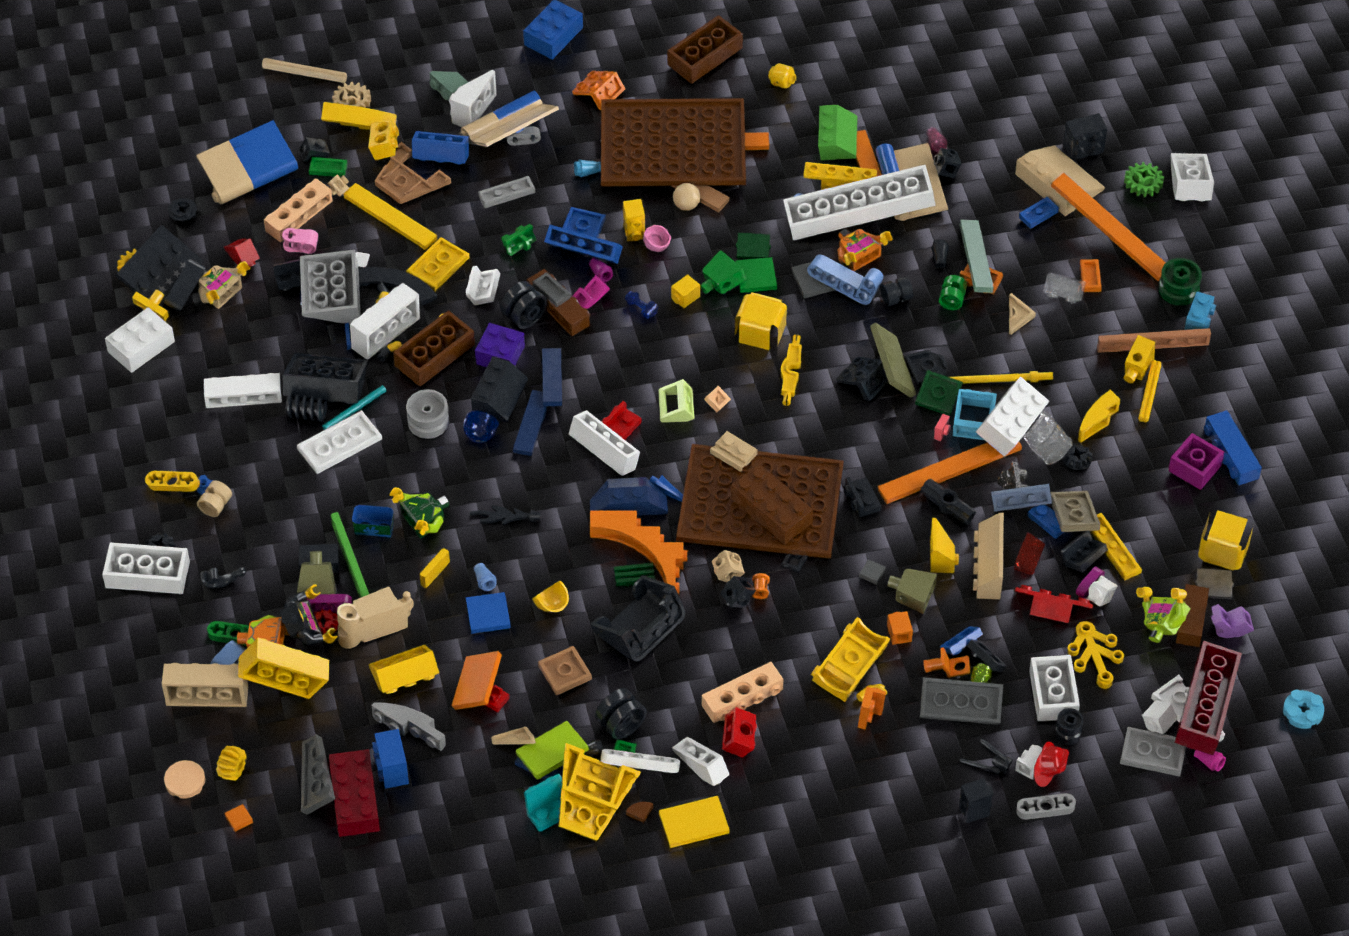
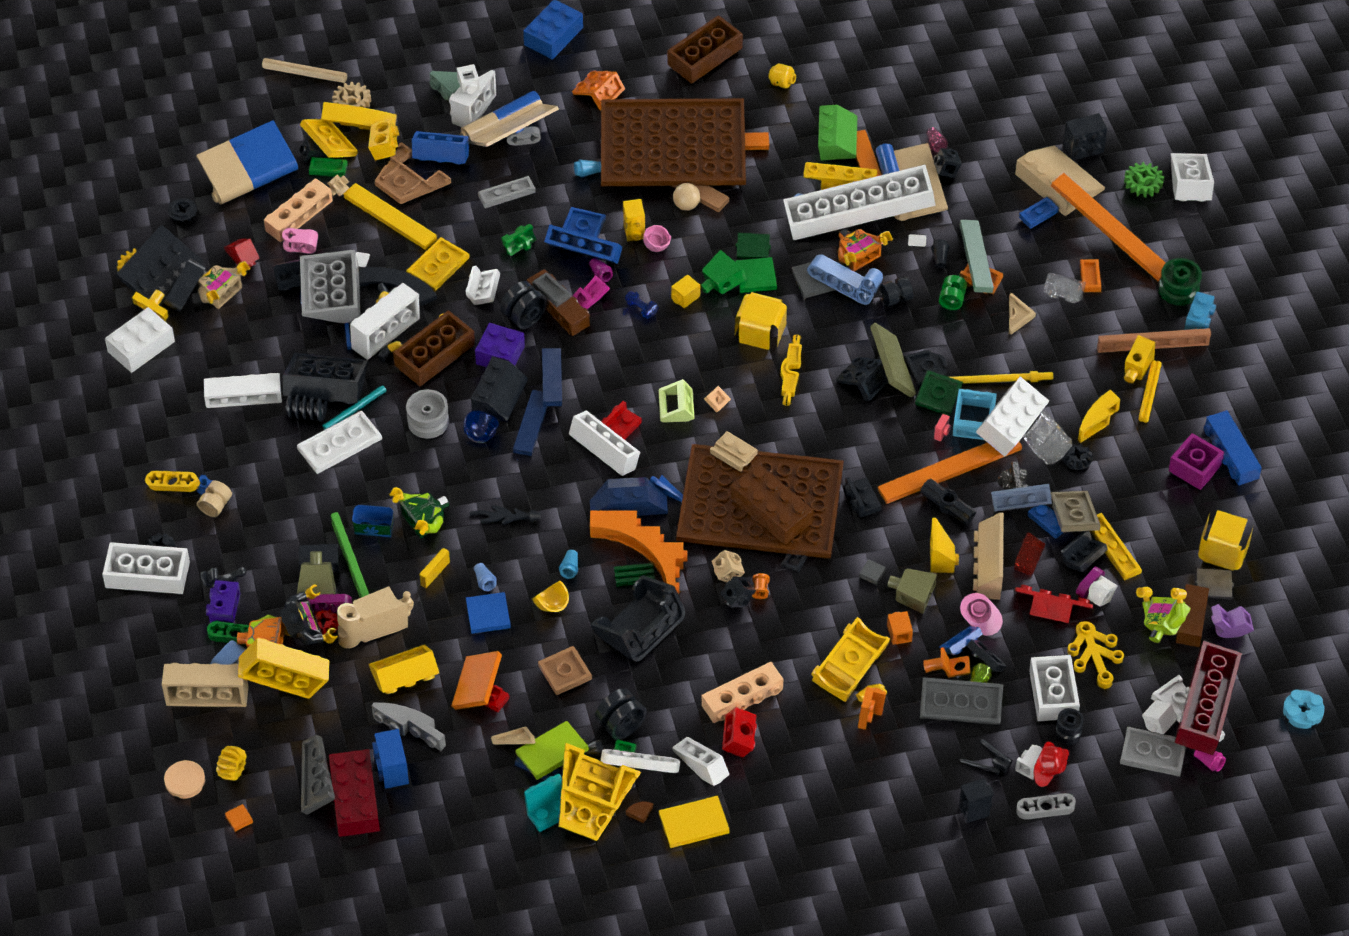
(223, 602): none -> dark purple brick
(329, 138): none -> yellow tile
(470, 82): none -> white brick
(569, 565): none -> dark azure cone
(917, 240): none -> white sticker
(981, 613): none -> bright pink piece

